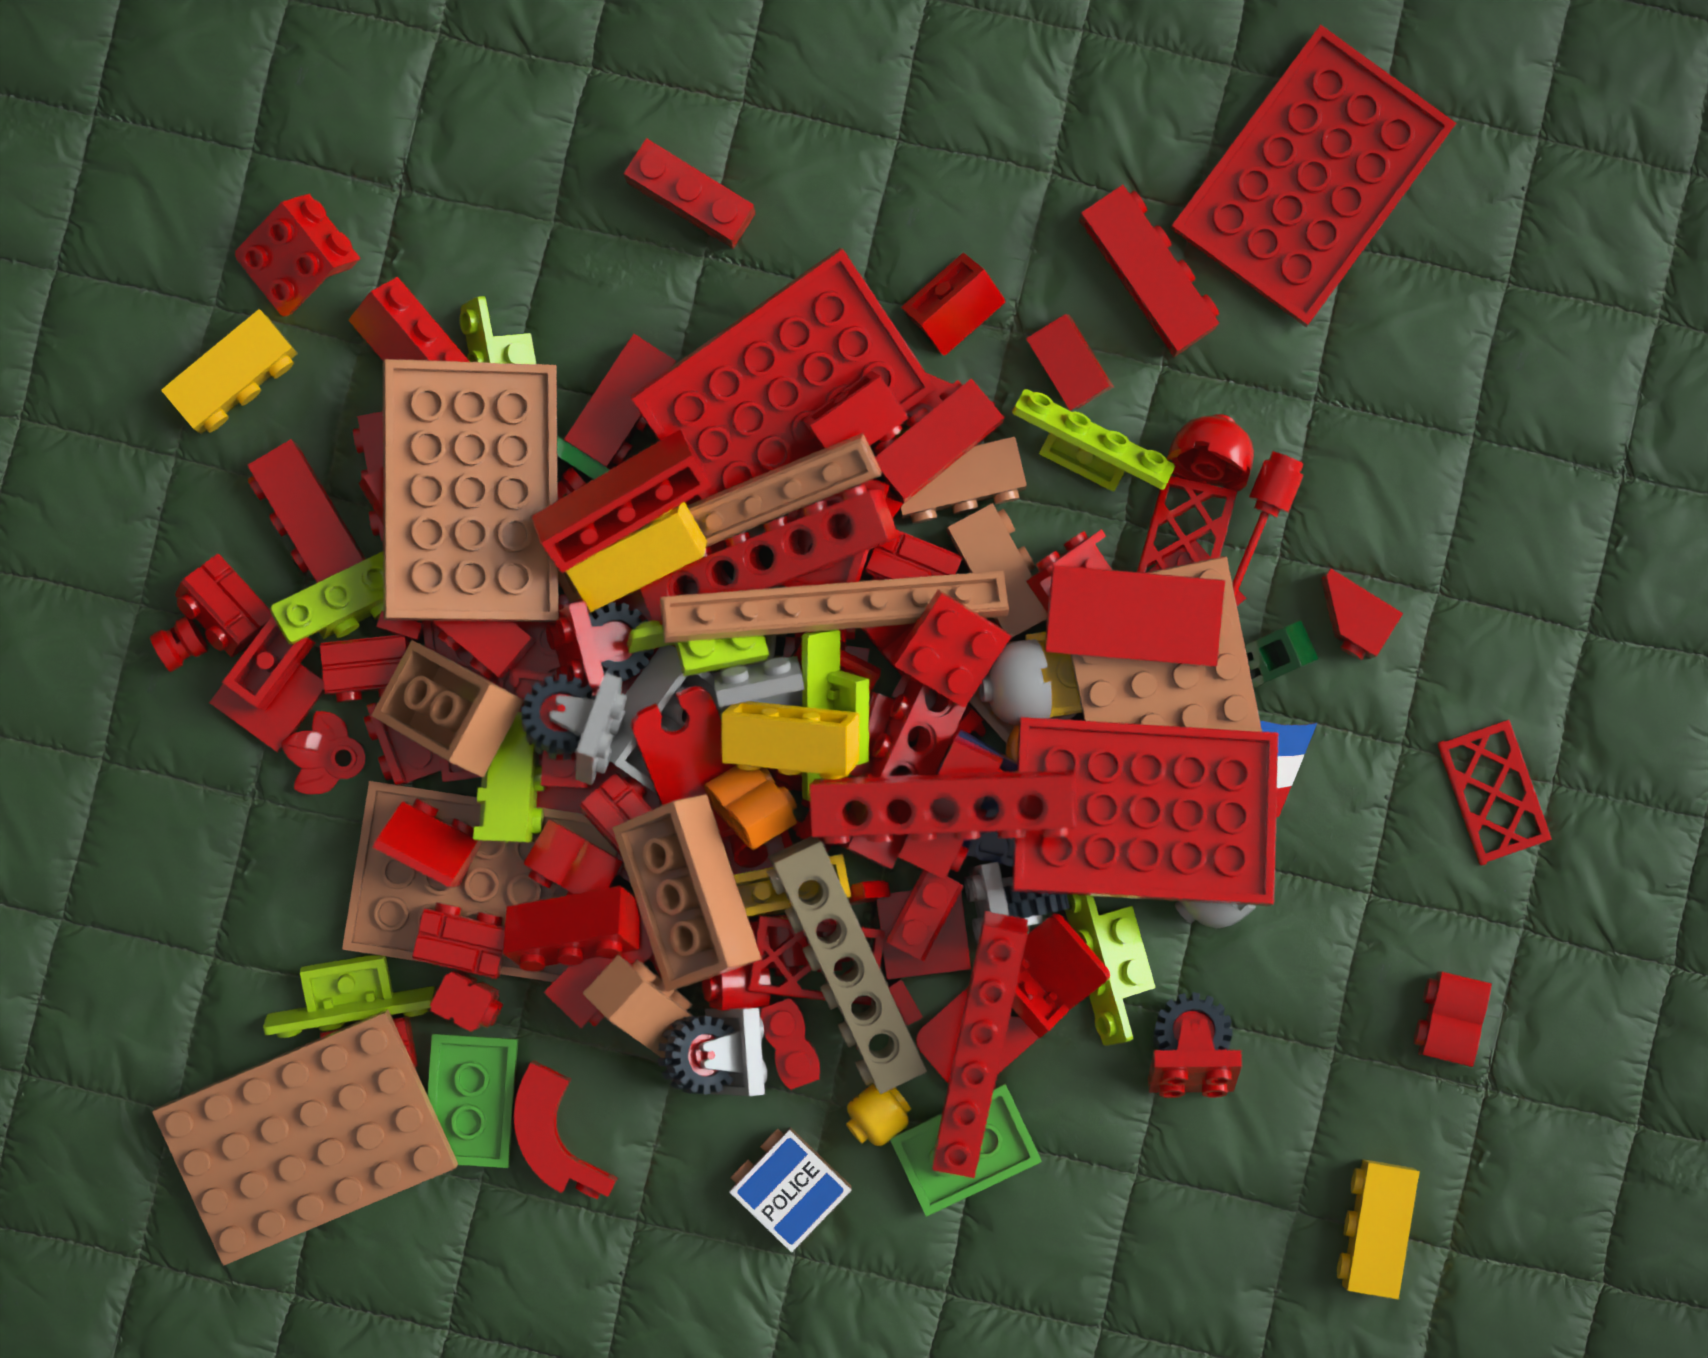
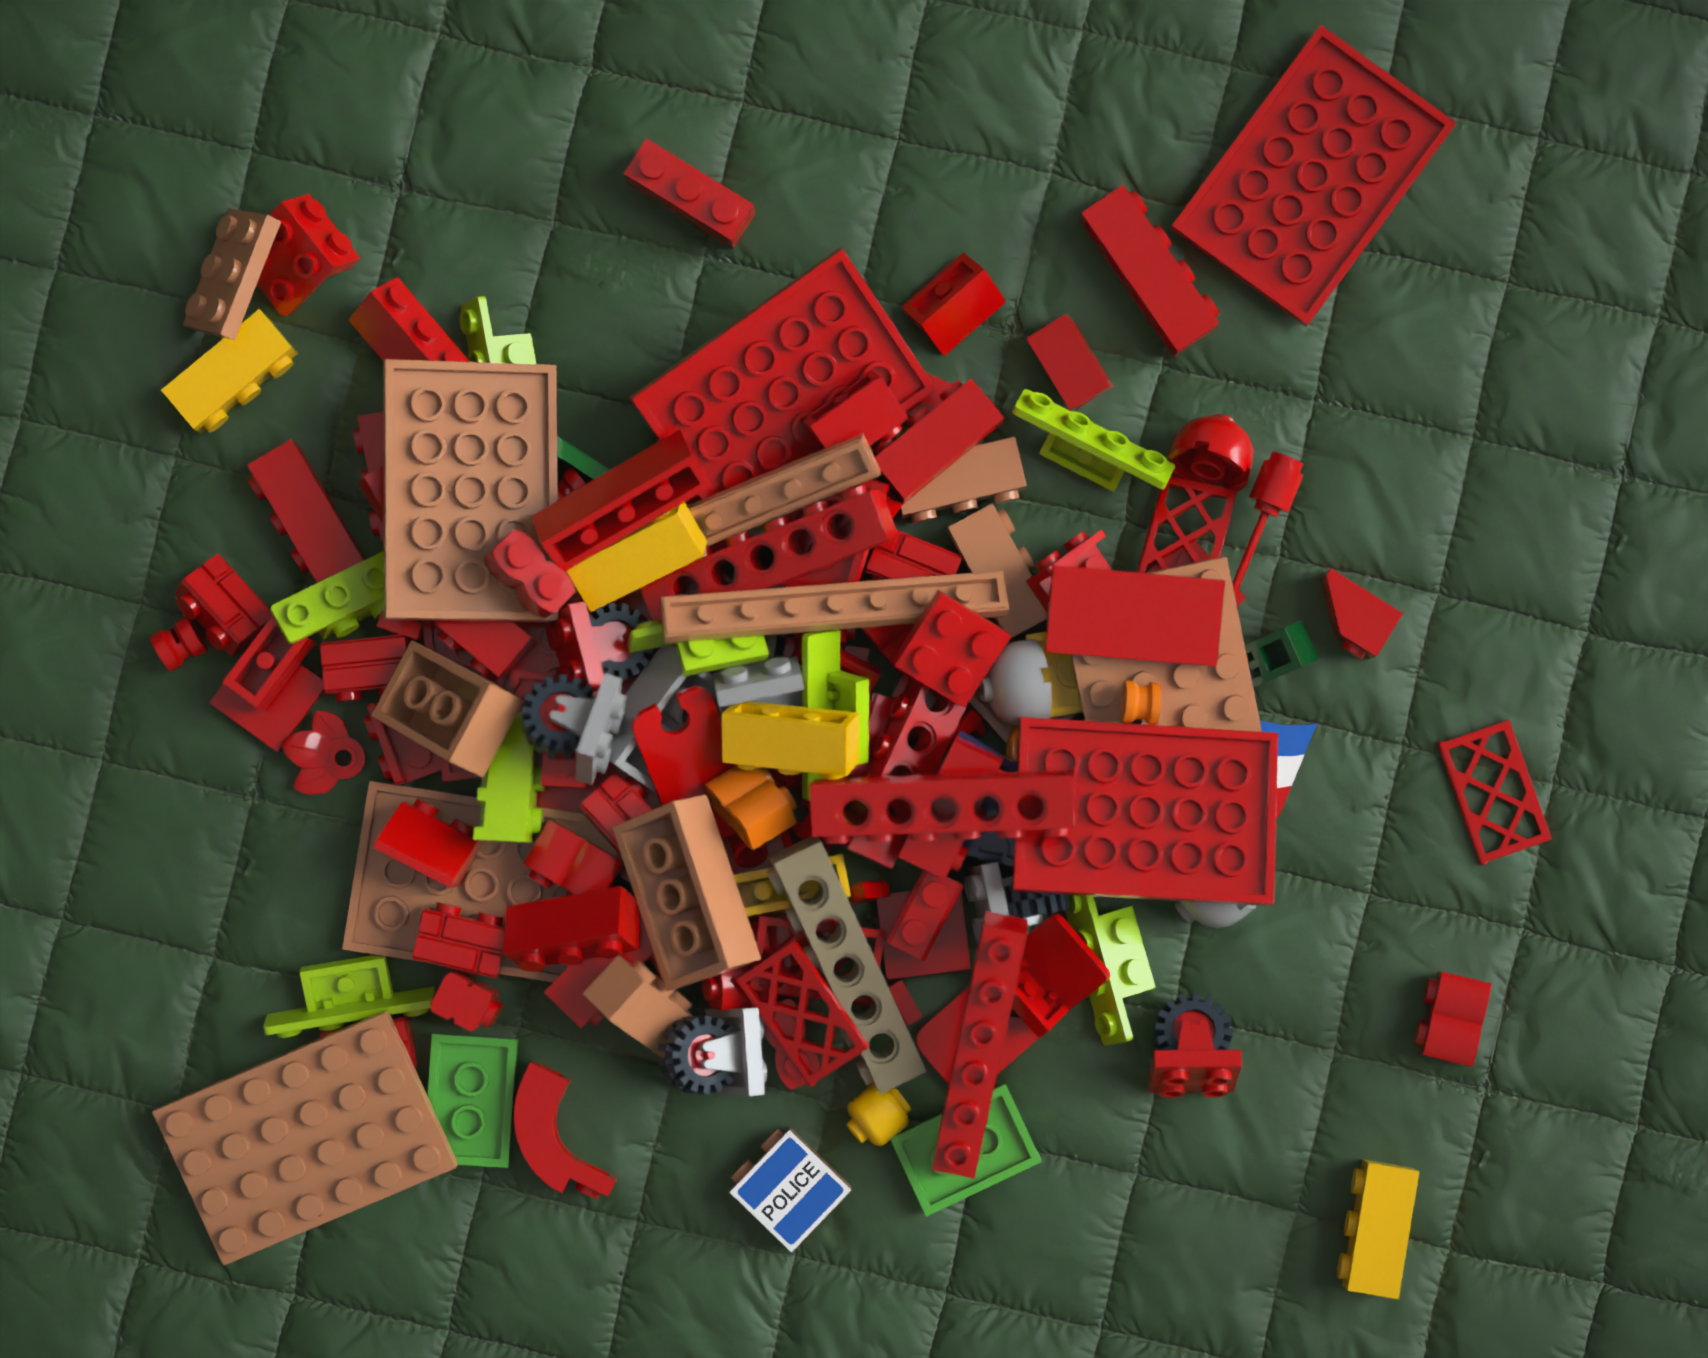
(231, 273): none -> nougat plate
(521, 565): none -> red brick
(610, 415): red brick -> none
(810, 980): none -> red window
(1140, 702): none -> orange wheel

